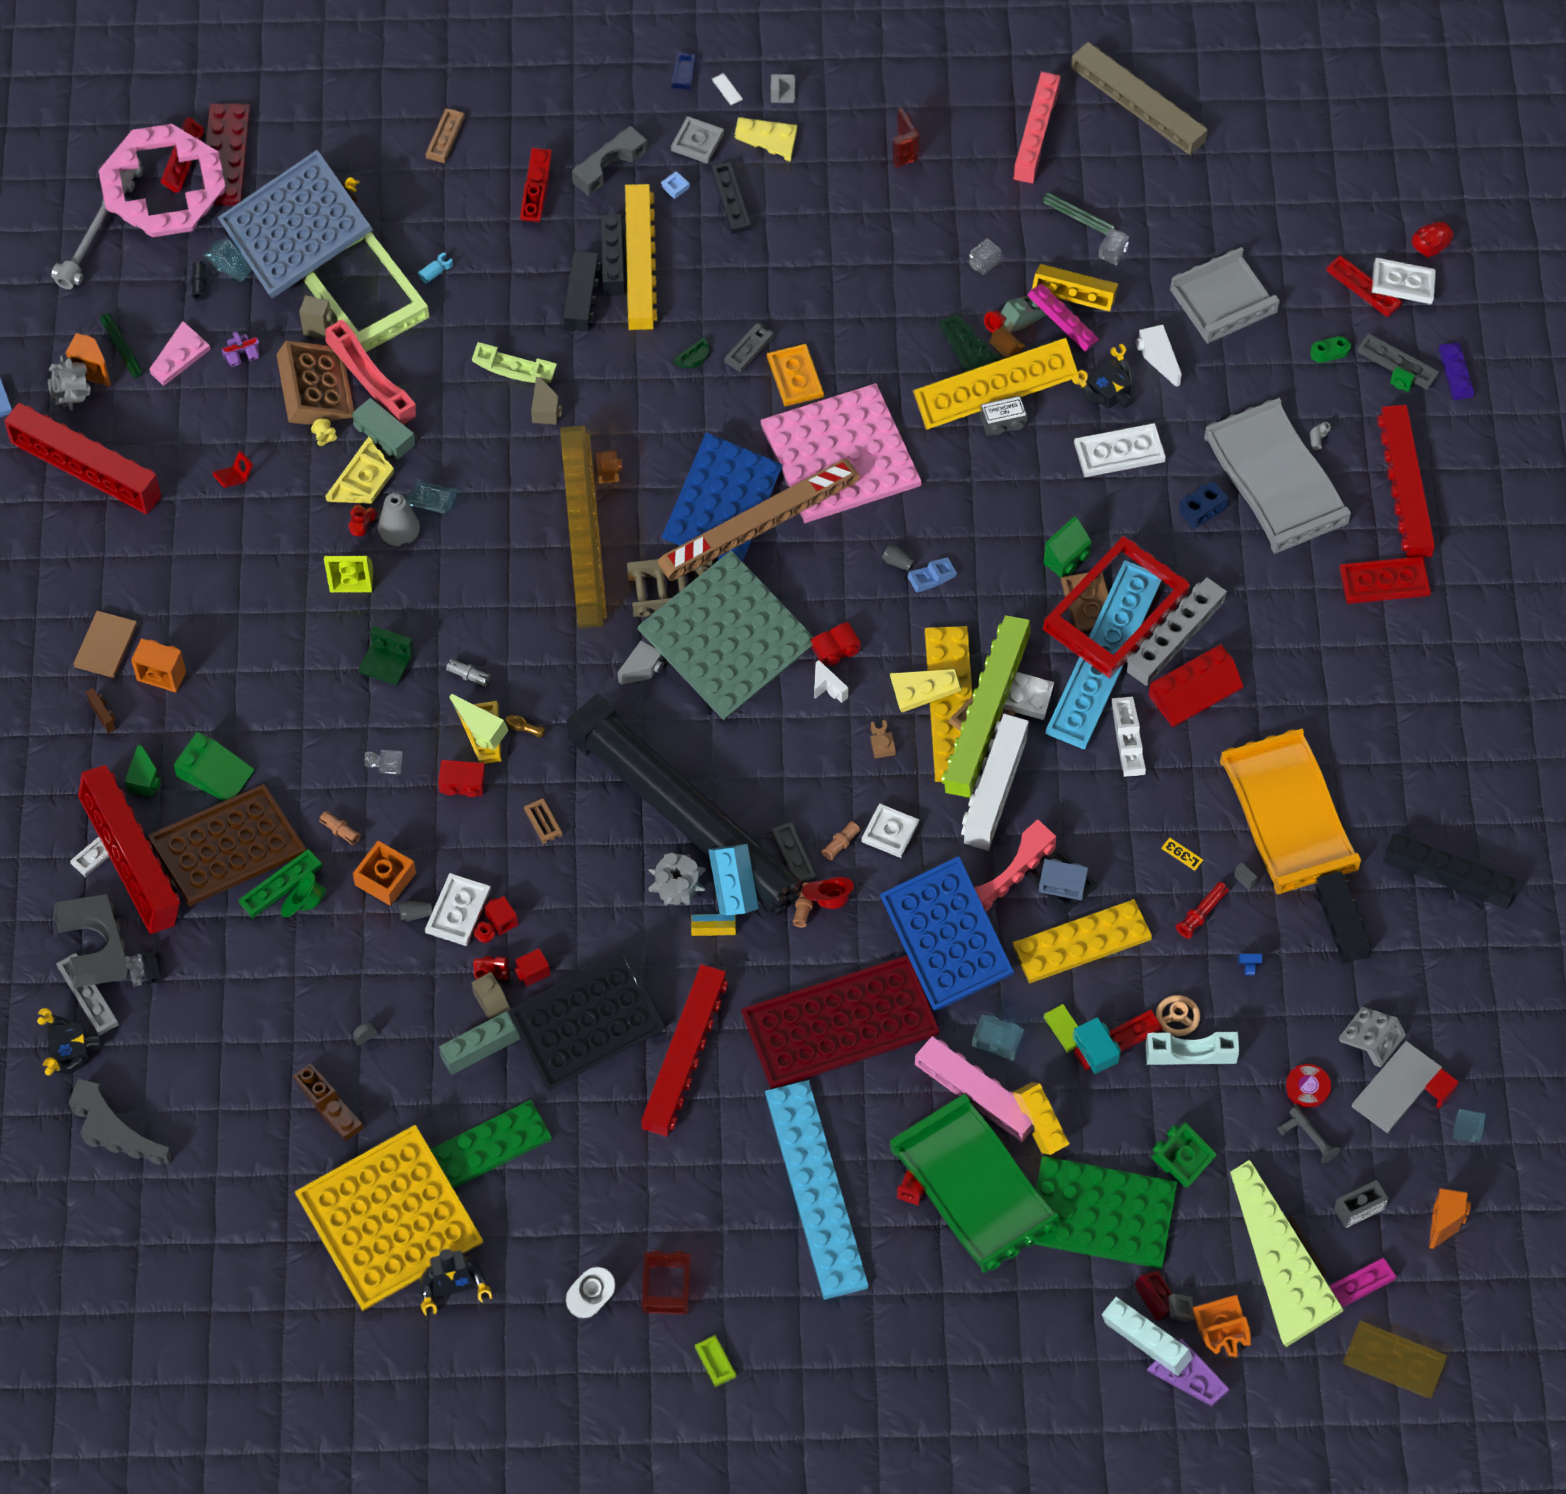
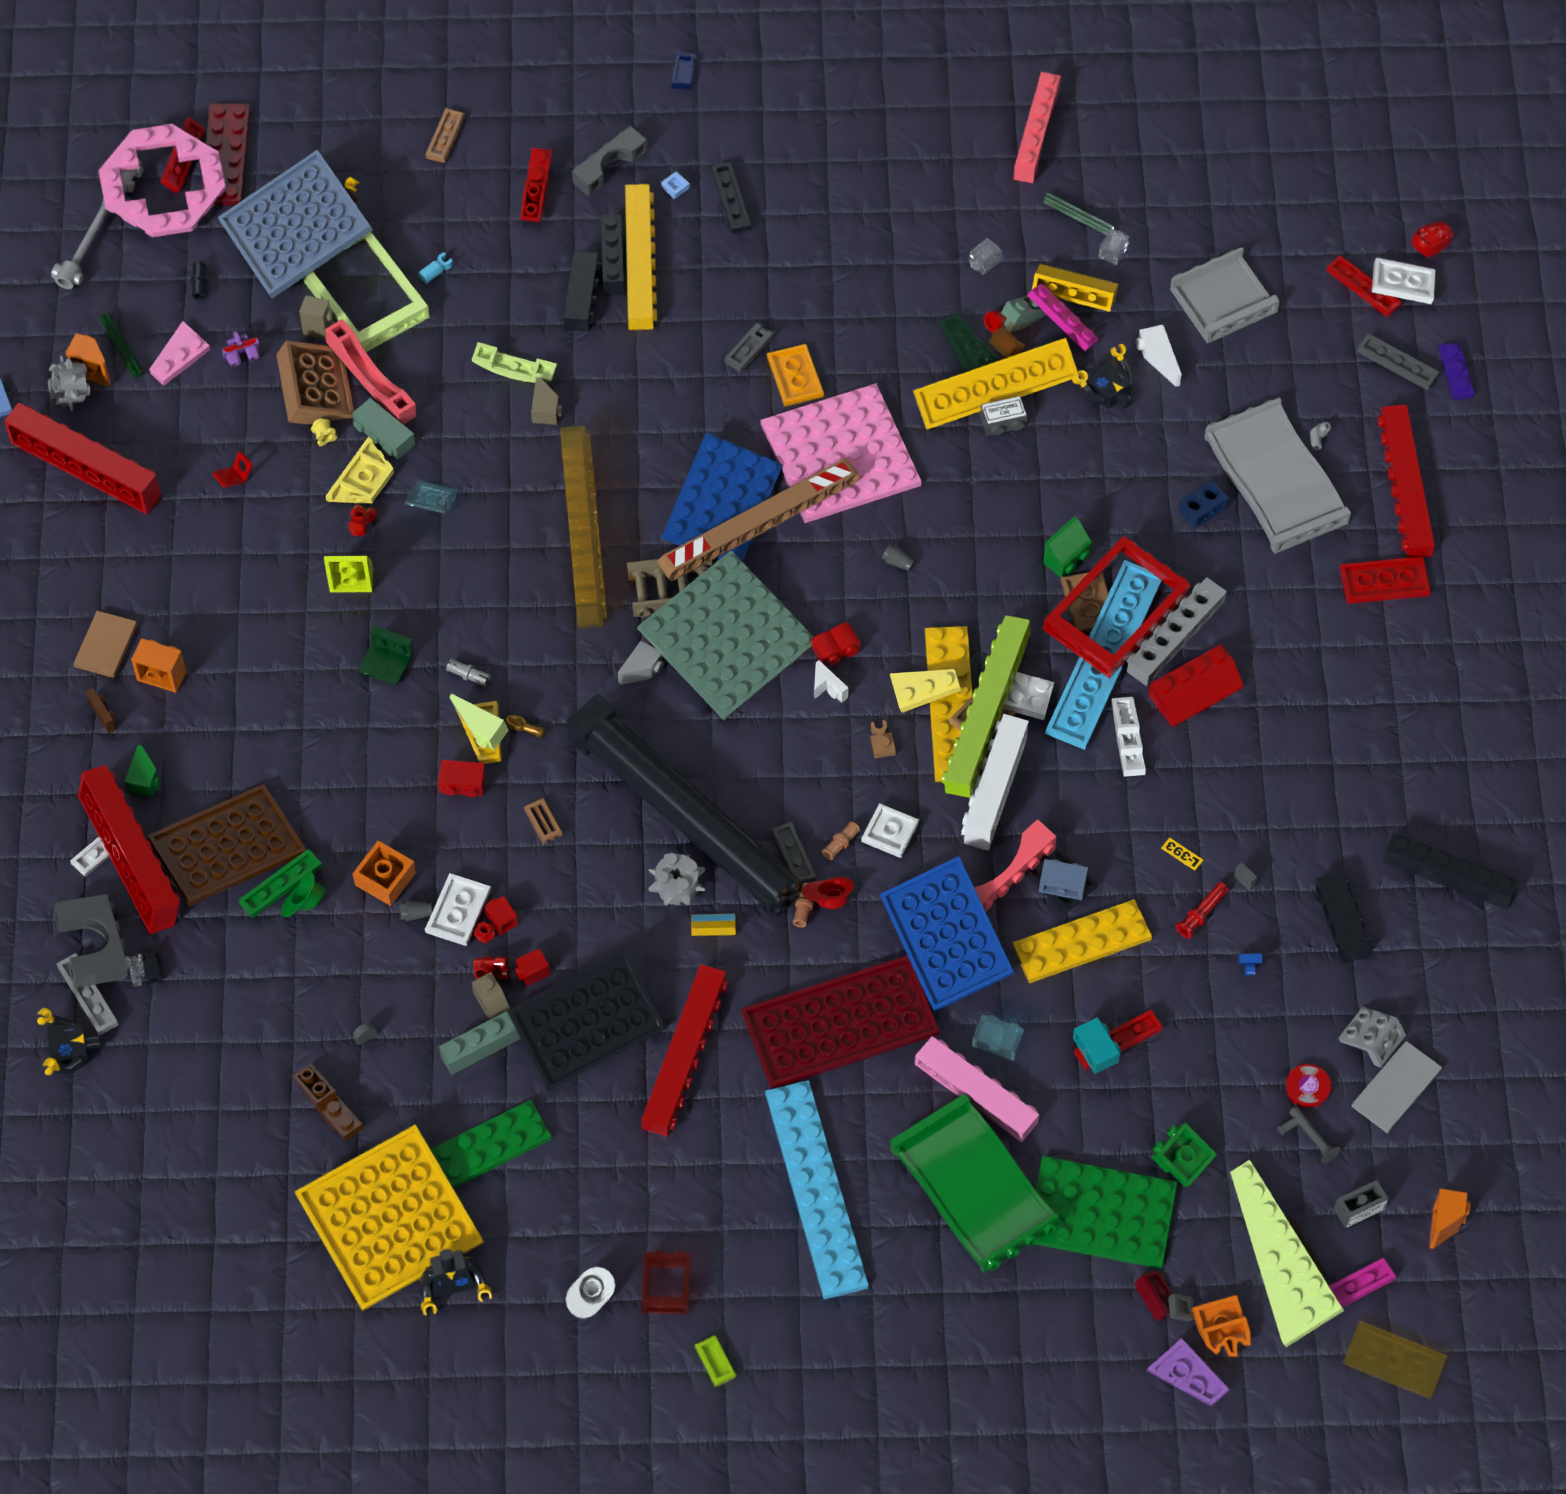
(107, 1130): dark grey arch -> none
(212, 768): green slope -> none
(228, 259): clear light blue slope -> none
(340, 828): nougat pin -> none
(387, 761): clear plate -> none
(398, 521): light grey cone -> none
(608, 466): clear orange brick -> none
(694, 355): dark green tile -> none
(697, 139): light grey plate -> none
(727, 89): white sticker -> none
(733, 879): medium azure slope -> none
(773, 136): light yellow wing -> none
(782, 88): light grey panel -> none
(906, 143): clear red bracket -> none
(910, 1189): red bracket -> none
(933, 575): medium blue slope -> none
(1036, 1106): yellow arch -> none
(1062, 1026): lime tile -> none
(1119, 450): white plate -> none
(1139, 98): dark tan brick -> none
(1147, 1336): light aqua brick -> none
(1178, 1006): light nougat piece -> none
(1215, 1049): light aqua arch -> none
(1289, 810): light orange panel -> none
(1330, 348): green plate -> none
(1402, 379): green plate -> none
(1442, 1087): red panel -> none
(1469, 1126): clear light blue panel -> none

